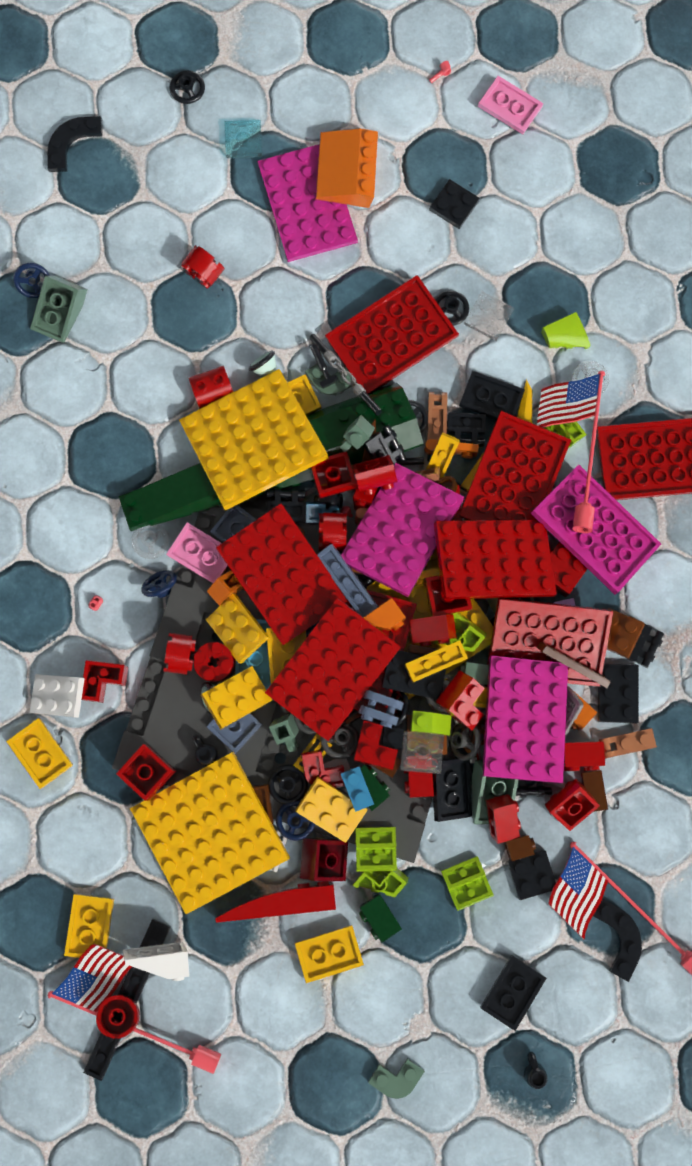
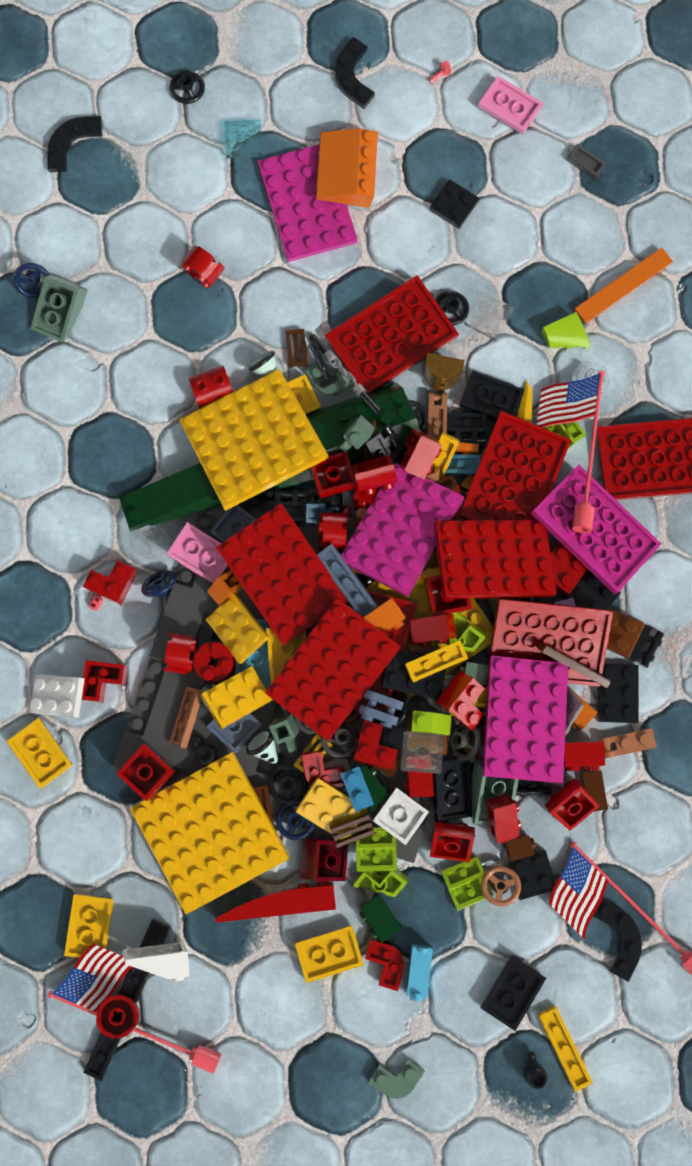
(113, 587): none -> red brick
(186, 717): none -> nougat plate
(263, 747): none -> light aqua hat
(299, 363): none -> reddish brown tile
(346, 79): none -> black plate
(357, 836): none -> reddish brown tile
(392, 961): none -> red plate
(400, 816): none -> white panel
(419, 972): none -> medium azure brick
(420, 453): none -> brick
(442, 371): none -> pearl gold brick
(452, 841): none -> red brick
(463, 464): none -> dark azure plate
(499, 893): none -> nougat piece
(565, 1048): none -> yellow tile
(586, 162): none -> dark grey tile
(592, 593): none -> black plate
(623, 285): none -> orange tile

